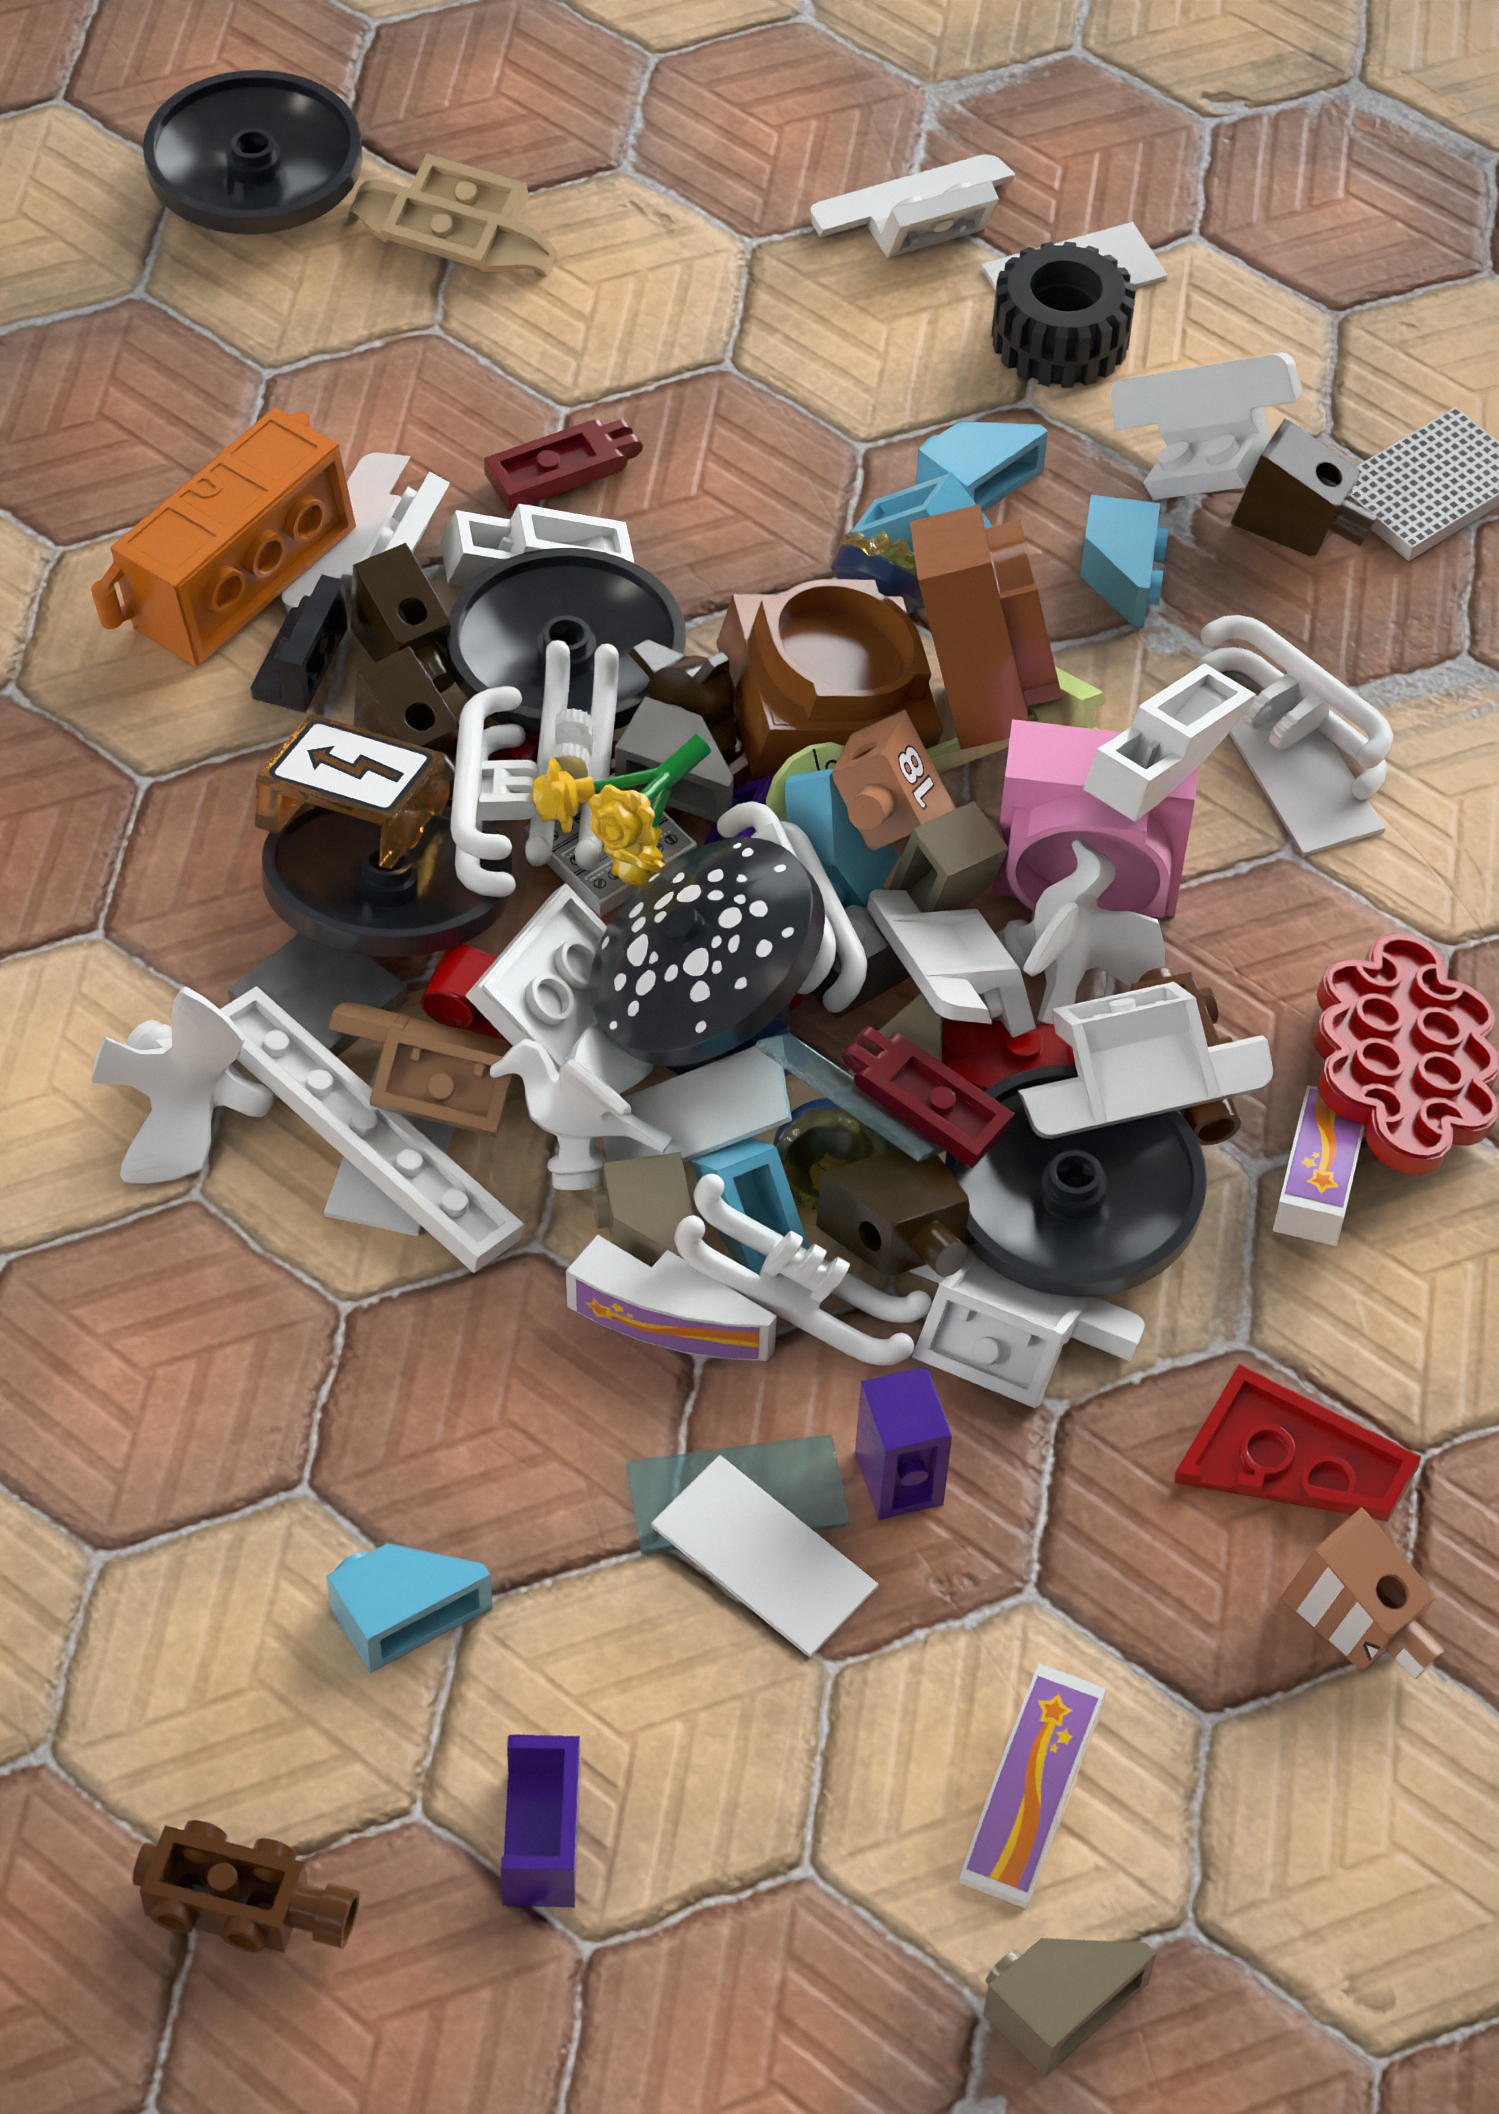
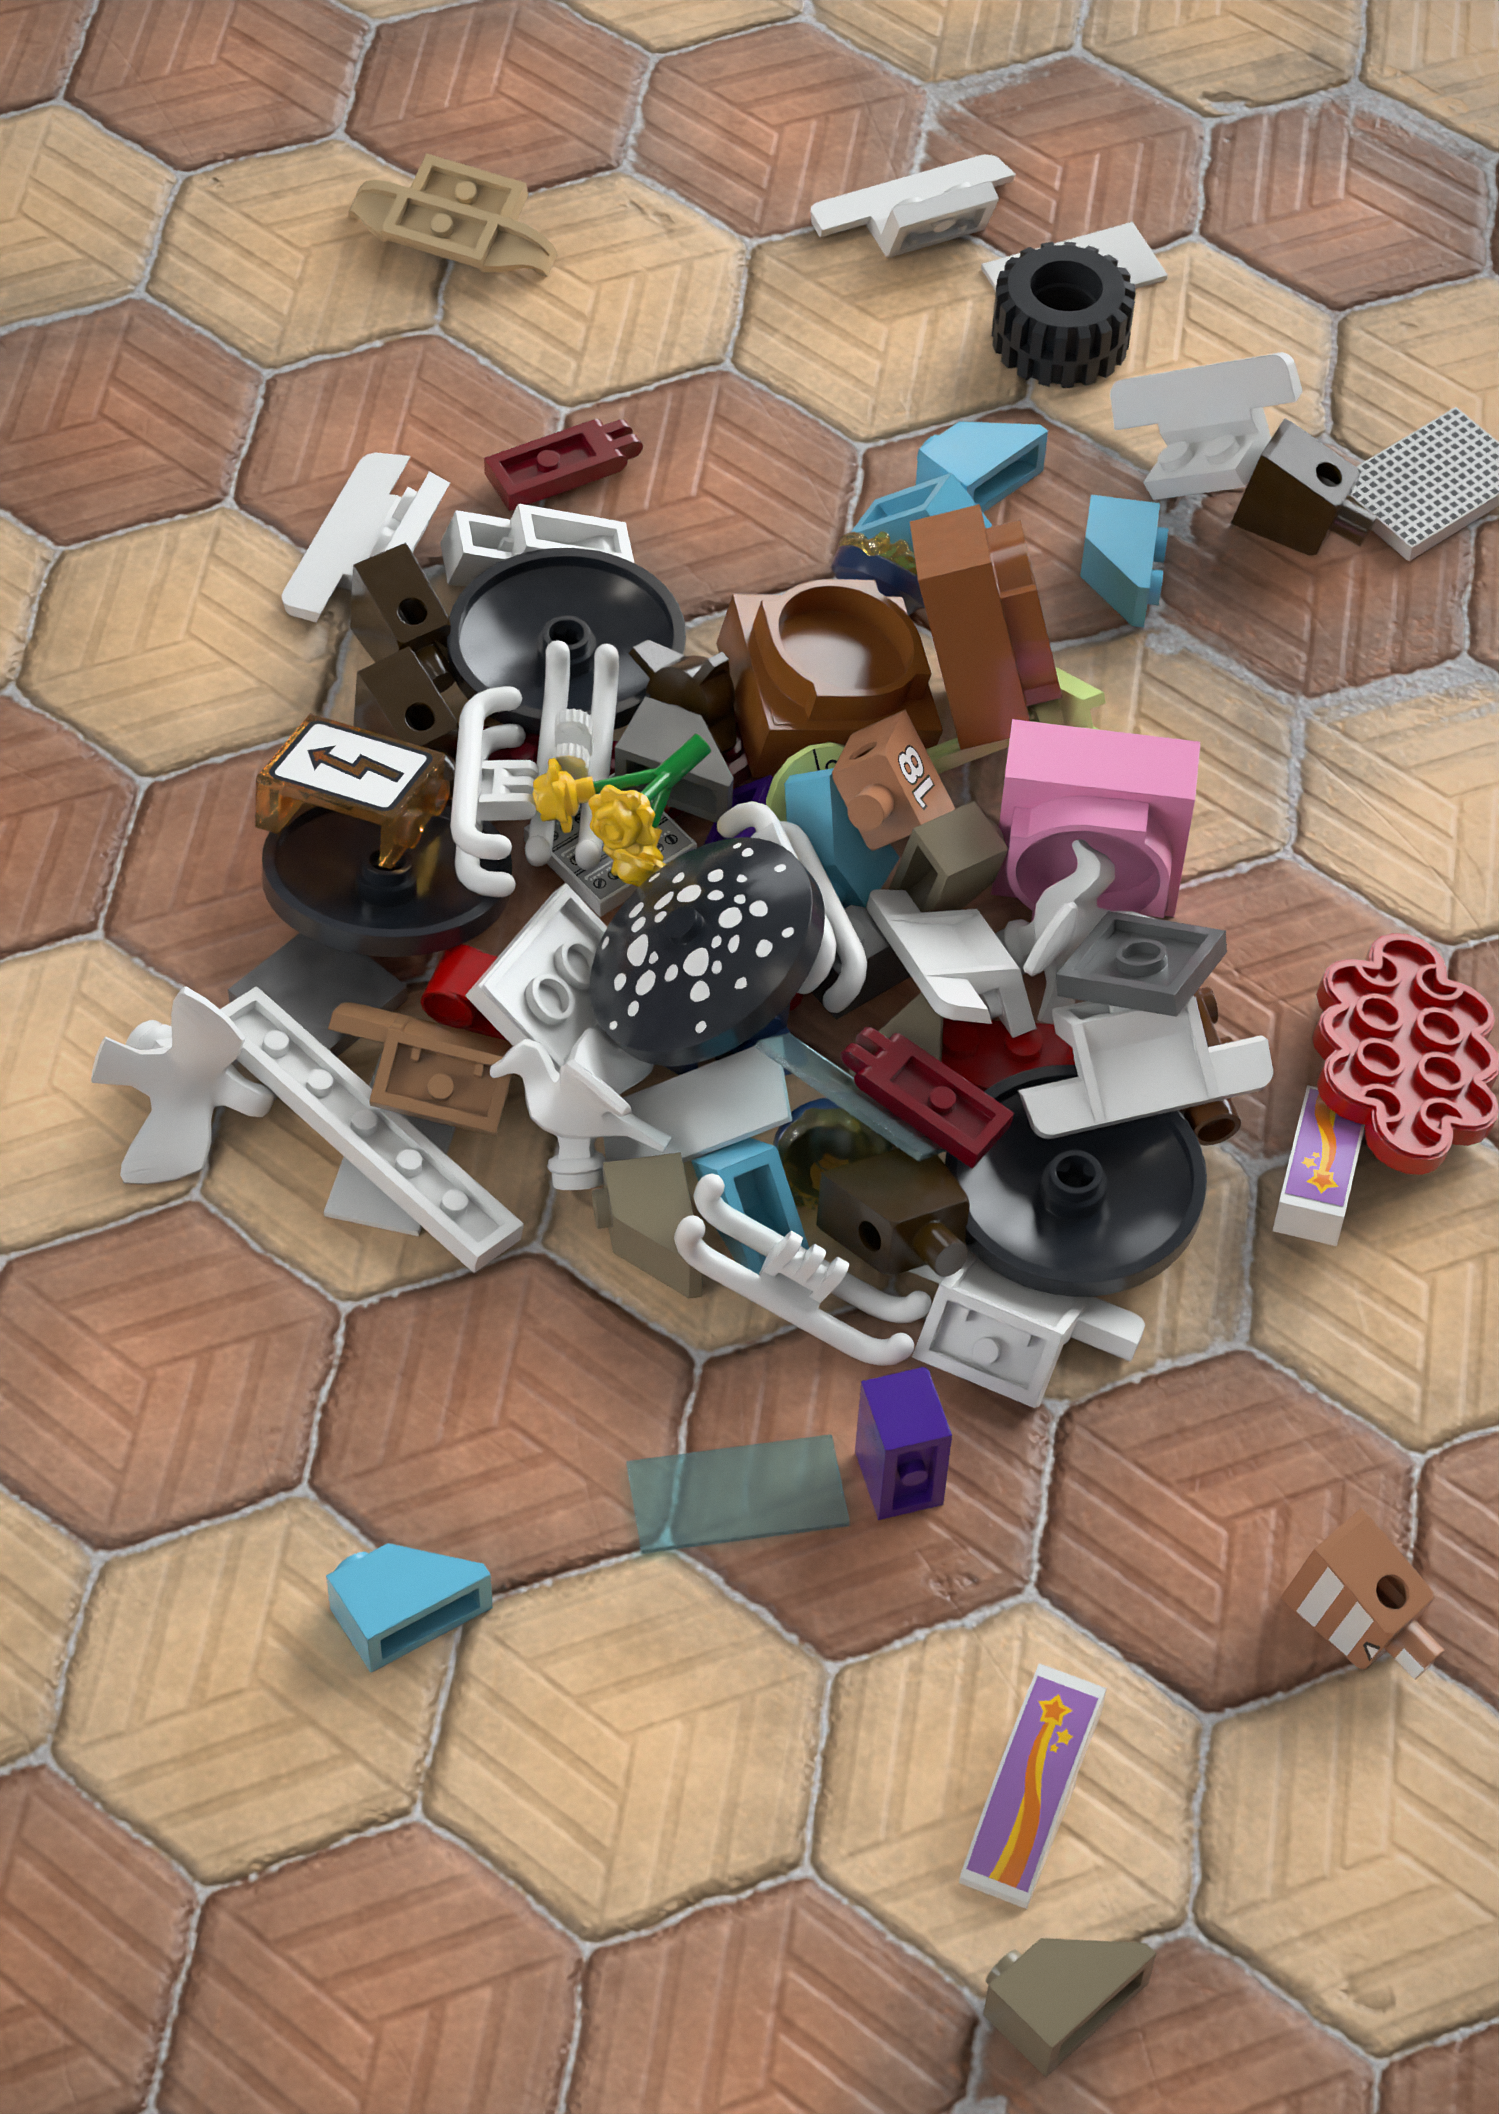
(229, 538): orange container -> none
(233, 1884): reddish brown brick -> none
(252, 152): black dish -> none
(303, 647): black bracket -> none
(541, 1821): dark purple panel -> none
(667, 1304): white slope -> none
(765, 1556): white piece -> none
(1141, 963): none -> dark grey tile
(1166, 741): white slope -> none
(1294, 1452): red wing -> none
(1304, 690): white piece -> none
(1307, 788): white piece -> none

